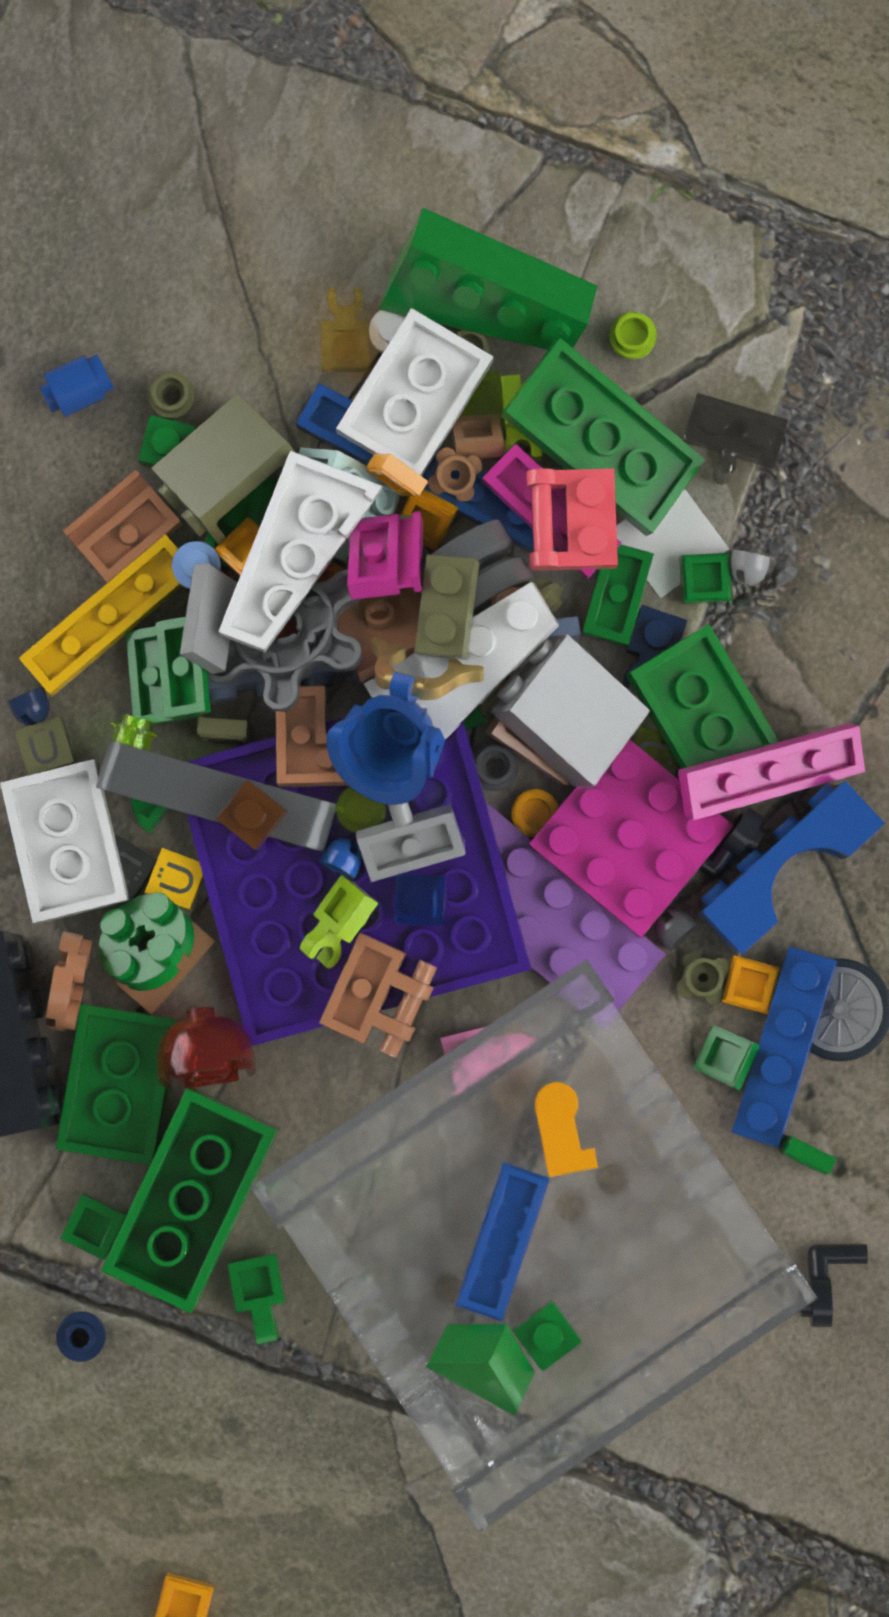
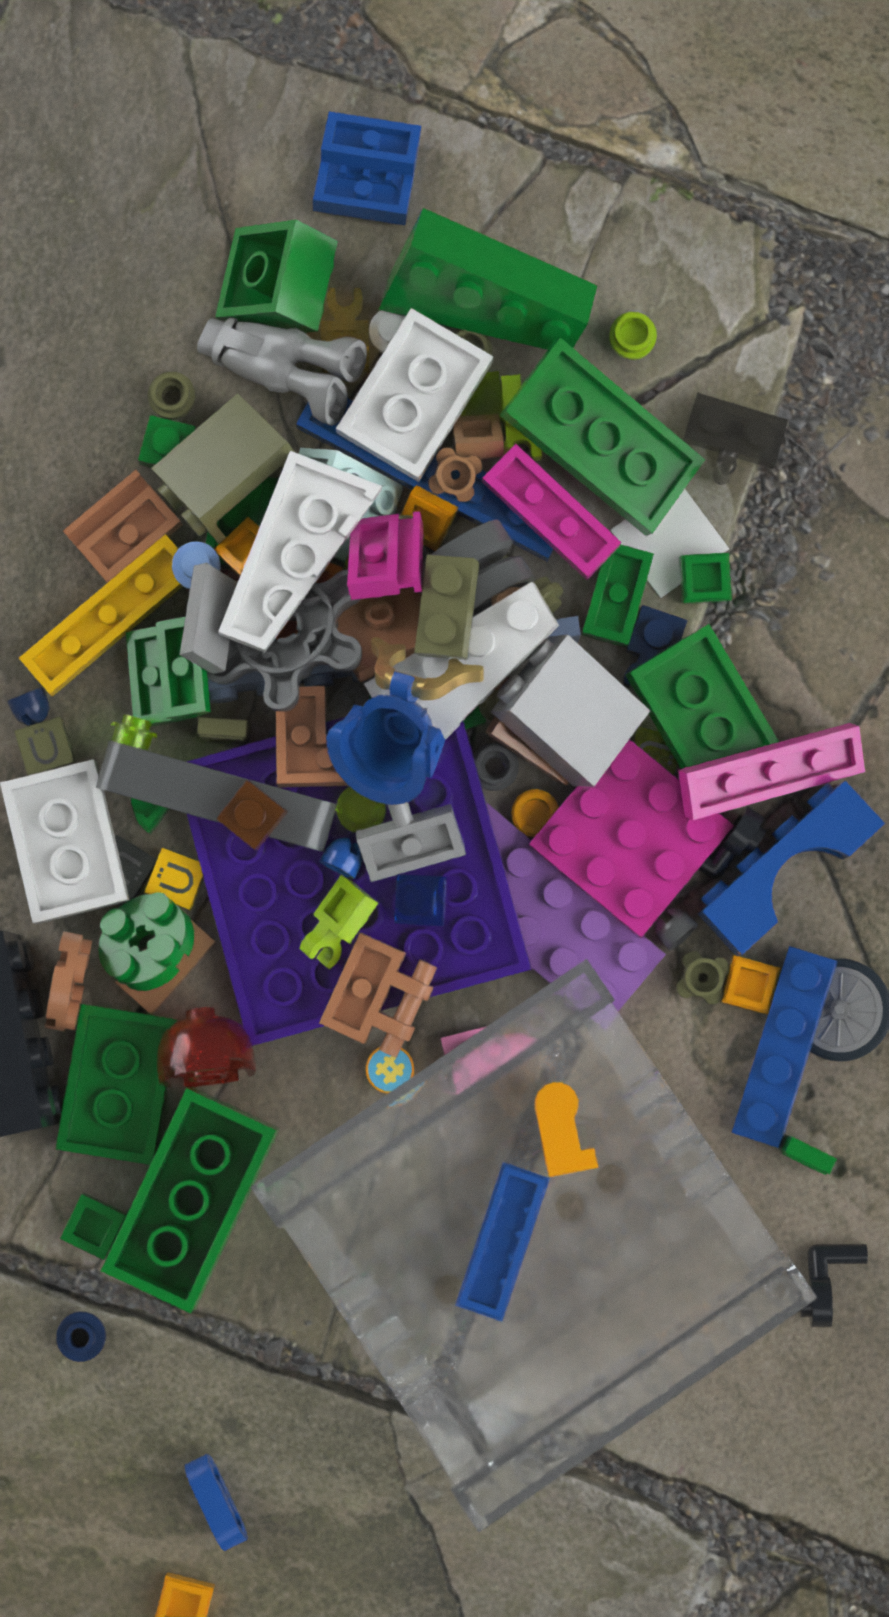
(76, 385): blue brick -> none
(216, 1502): none -> blue beam
(257, 1287): green plate -> none
(269, 359): none -> light grey piece
(277, 275): none -> green slope
(366, 168): none -> blue slope
(389, 1072): none -> tile
(396, 475): light orange tile -> none
(484, 1362): green slope -> none
(547, 1335): green plate -> none
(588, 519): coral plate -> none
(726, 1057): green tile -> none
(748, 567): light grey hinge -> none

